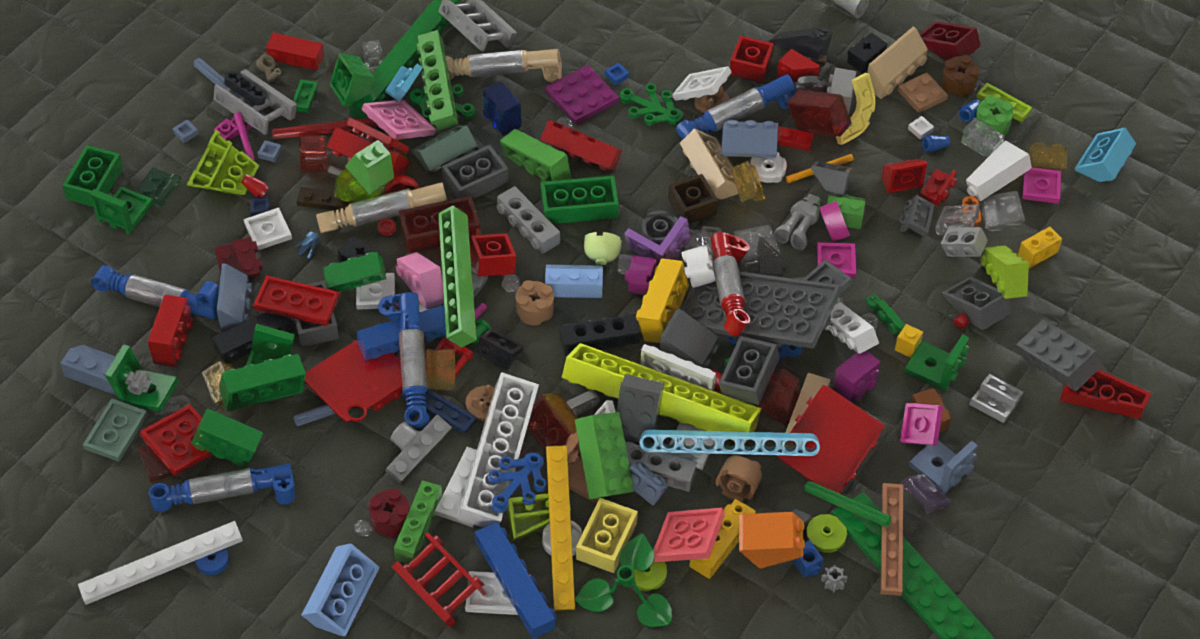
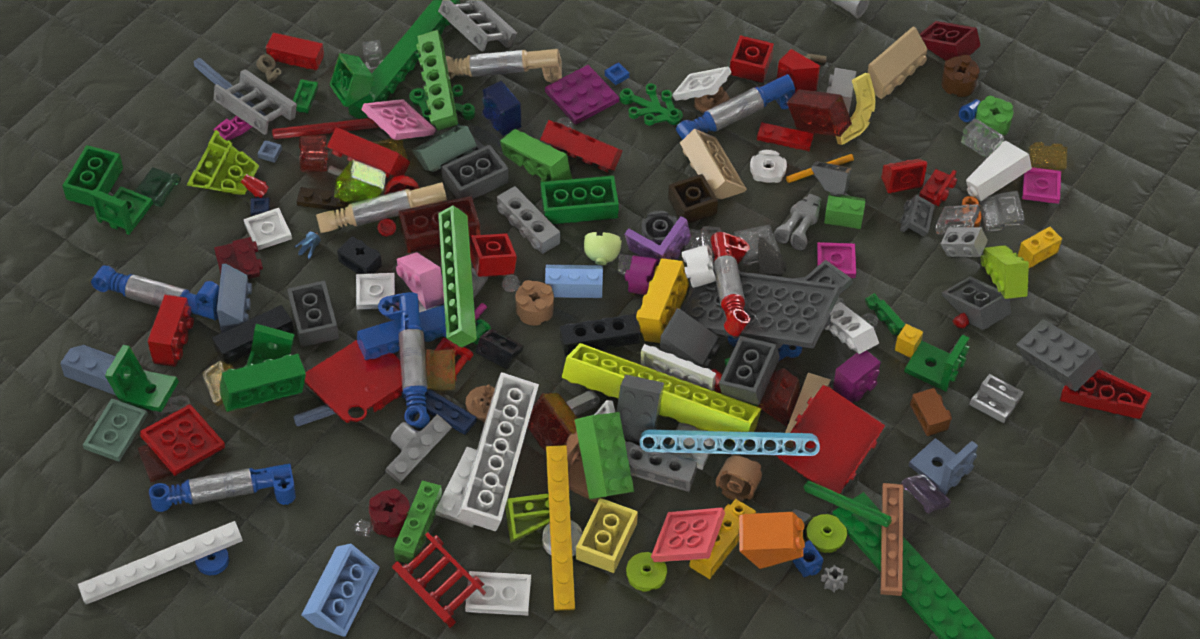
(138, 382): light grey gear -> none
(185, 131): sand blue plate -> none
(226, 438): green brick -> none
(238, 82): black beam -> none
(244, 136): dark pink piece -> none
(296, 300): red tile -> none
(355, 272): green brick -> none
(372, 167): bright green slope -> none
(374, 135): red plate -> none
(402, 81): medium azure bracket -> none
(515, 580): blue brick -> none
(518, 478): blue plant -> none
(637, 555): green plant -> none
(646, 483): sand blue bracket -> none
(748, 182): clear yellow bracket -> none
(750, 139): sand blue slope -> none
(807, 42): black slope -> none
(811, 83): dark grey plate -> none
(834, 221): dark pink slope -> none
(865, 52): black brick -> none
(921, 127): white plate -> none
(921, 424): dark pink plate -> none
(922, 92): medium nougat plate -> none
(934, 142): blue cone -> none
(1020, 109): lime plate -> none
(1106, 155): medium azure slope -> none

